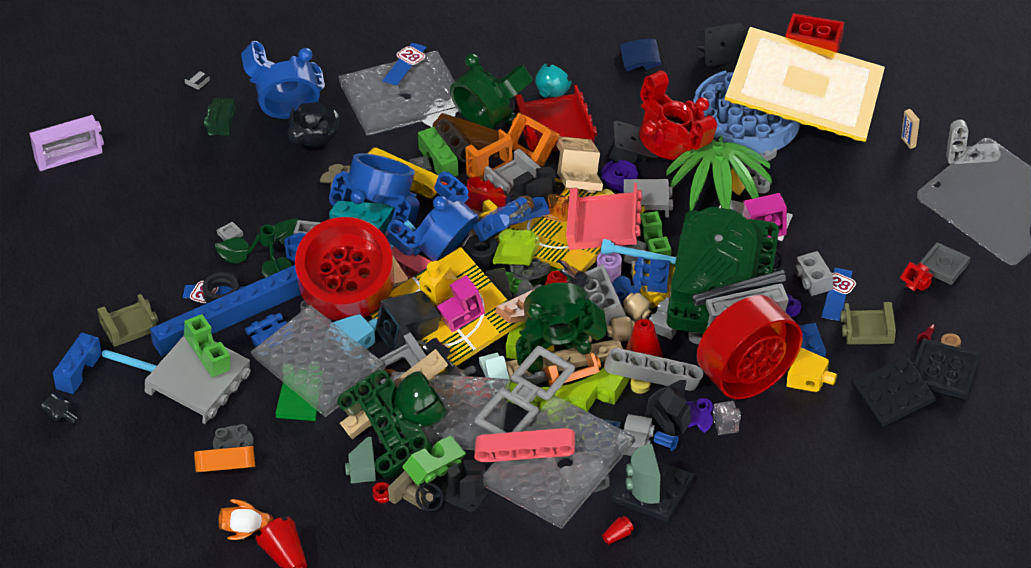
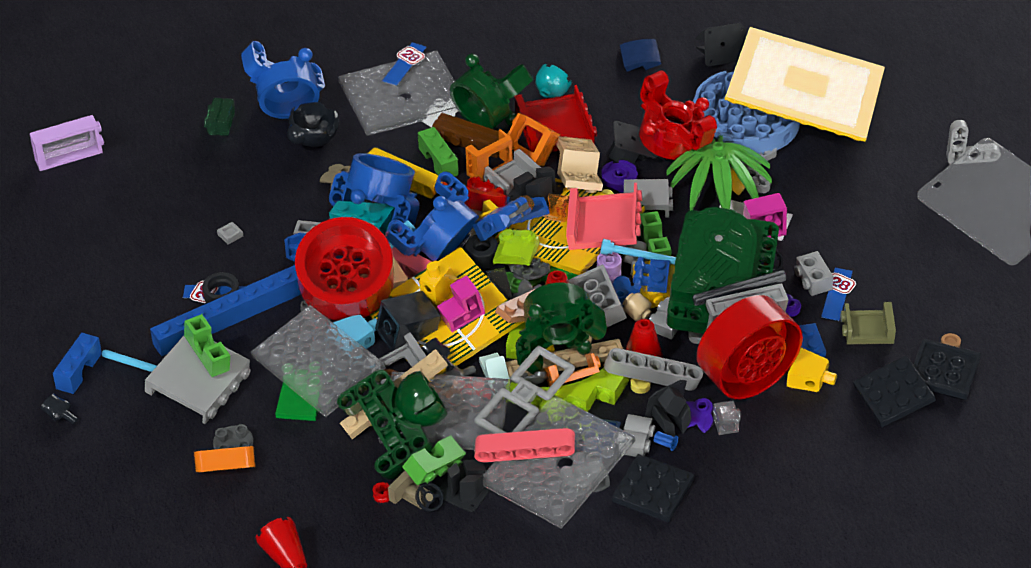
(128, 322): olive panel -> none
(197, 79): light grey tile -> none
(236, 249): dark green plant -> none
(242, 519): animal -> none
(260, 335): blue plate -> none
(361, 463): sand green slope -> none
(422, 162): flat silver tile -> none
(450, 137): clear smoke beam -> none
(577, 277): black plate -> none
(619, 529): red cone -> none
(620, 328): tan head -> none
(644, 475): sand green brick -> none
(816, 31): red brick -> none
(910, 128): tan tile -> none
(917, 276): red brick -> none
(926, 334): dark red piece -> none
(945, 263): dark grey plate -> none

